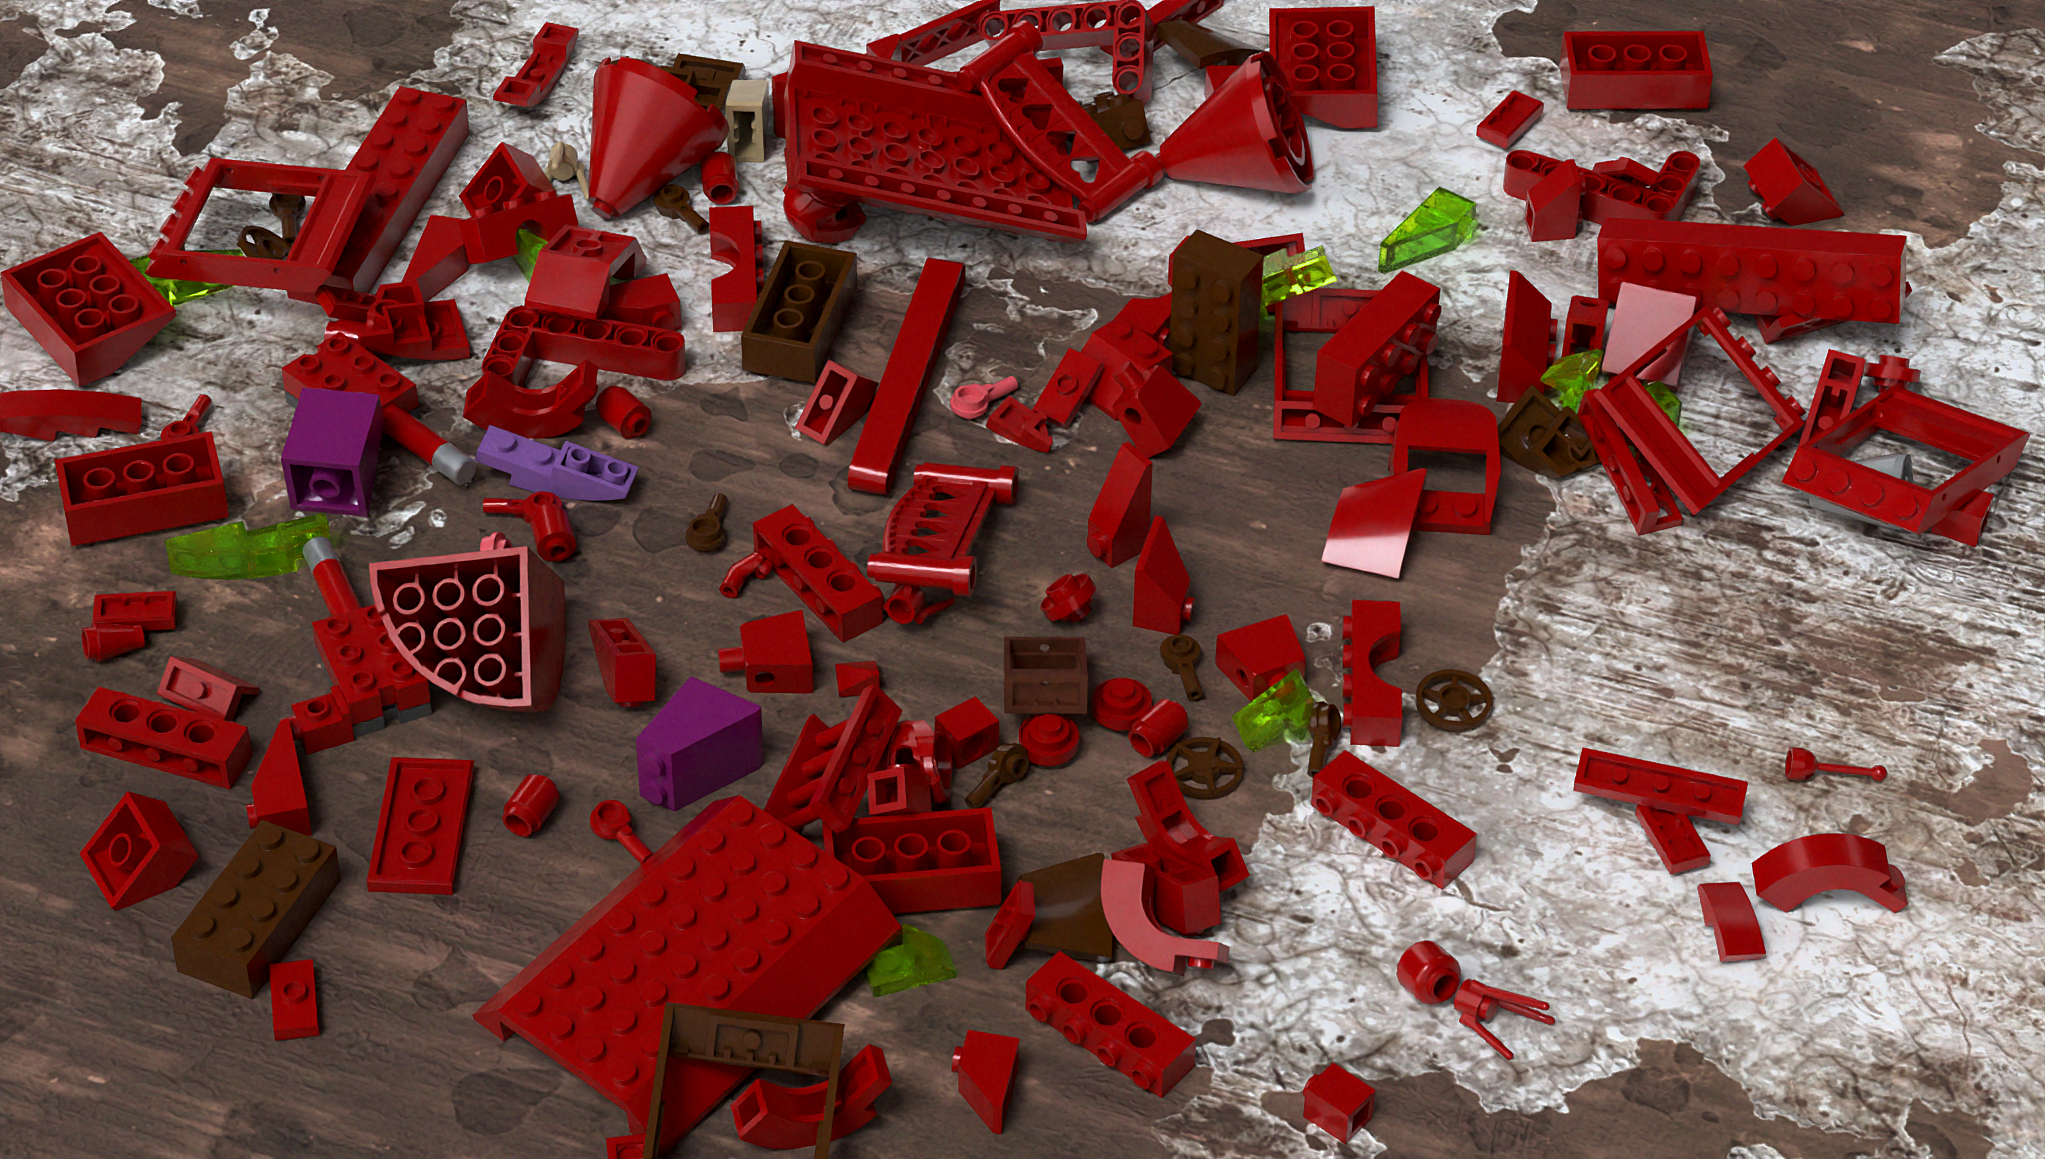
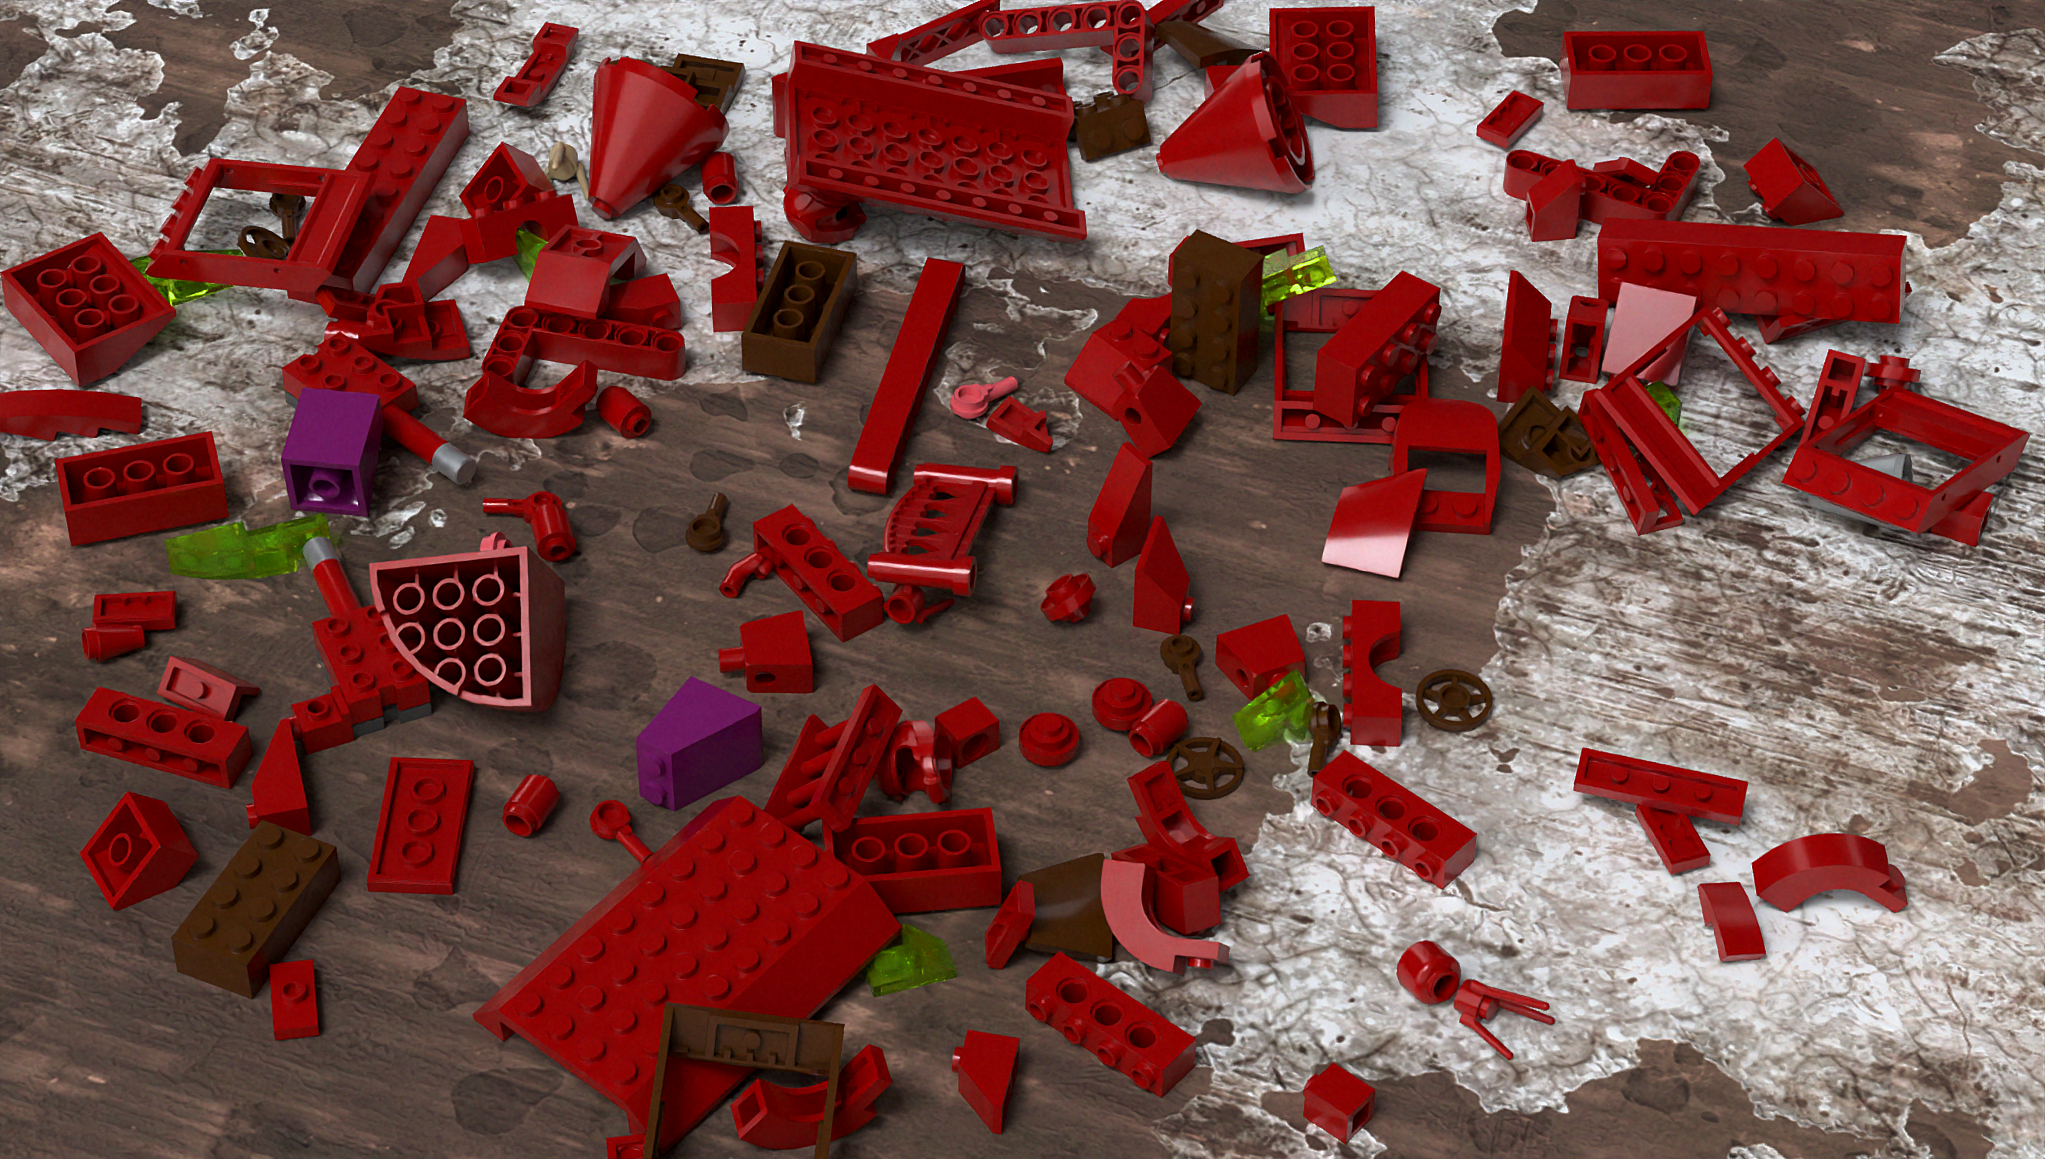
(189, 423): red plate -> none
(567, 472): medium lavender slope -> none
(624, 661): red slope -> none
(748, 119): tan slope -> none
(836, 402): red slope -> none
(855, 677): red slope -> none
(898, 791): red brick -> none
(1006, 765): reddish brown plate -> none
(1014, 61): red piece -> none
(1029, 666): copper window -> none
(1068, 387): red plate -> none
(1429, 231): clear neon green slope -> none
(1573, 376): clear neon green slope -> none
(1802, 765): red hinge -> none

